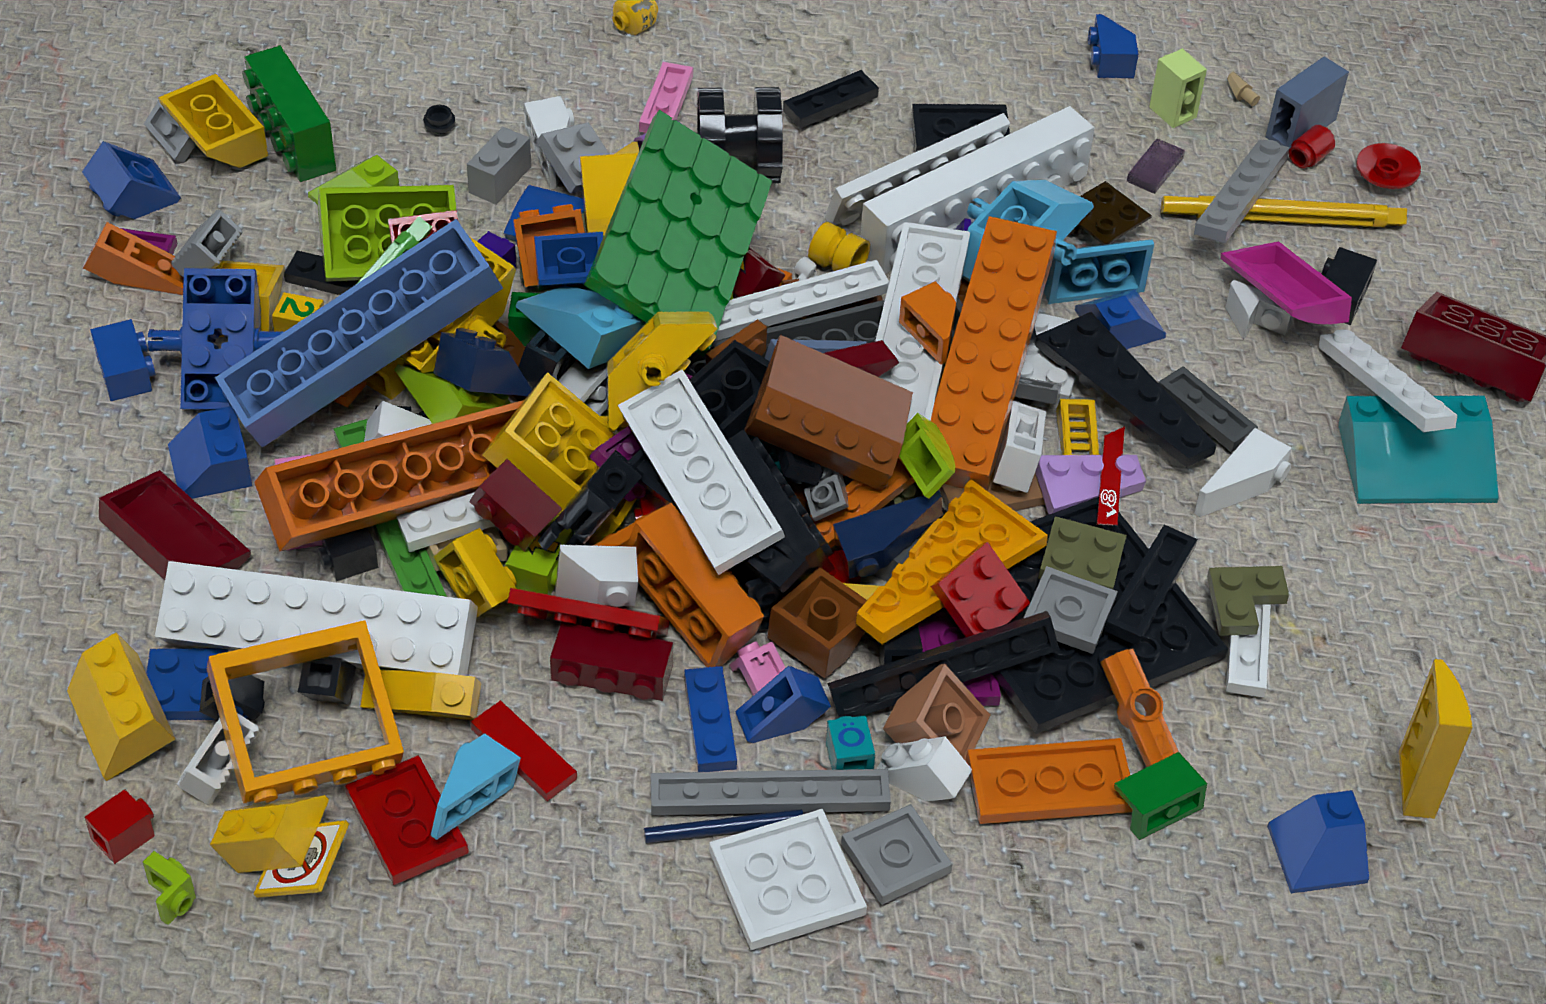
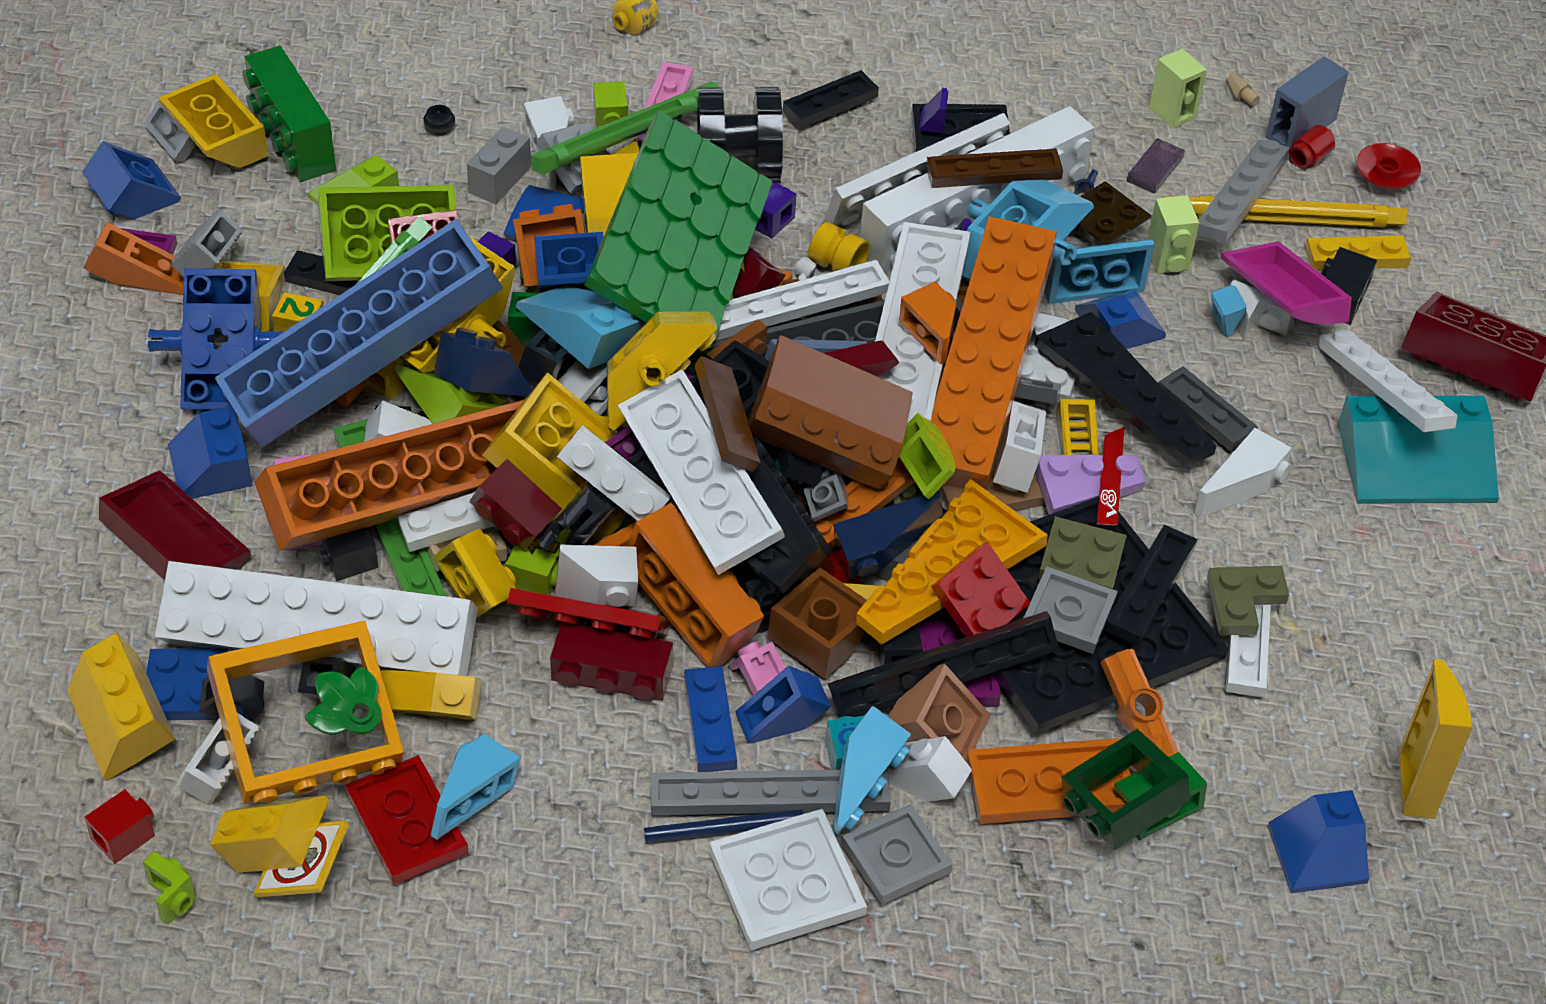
(122, 359): blue brick -> none
(341, 699): none -> green plate
(539, 762): red tile -> none
(609, 102): none -> lime brick
(613, 474): none -> white plate
(614, 132): none -> bright green piece
(727, 414): none -> reddish brown tile
(777, 211): none -> dark purple brick
(865, 758): none -> medium azure slope
(934, 113): none -> dark purple slope
(994, 168): none -> reddish brown tile
(1085, 185): none -> dark blue hand
(1113, 49): blue slope -> none
(1134, 750): none -> dark green window
(1173, 234): none -> yellowish green brick
(1227, 308): none -> medium azure slope
(1388, 250): none -> yellow plate

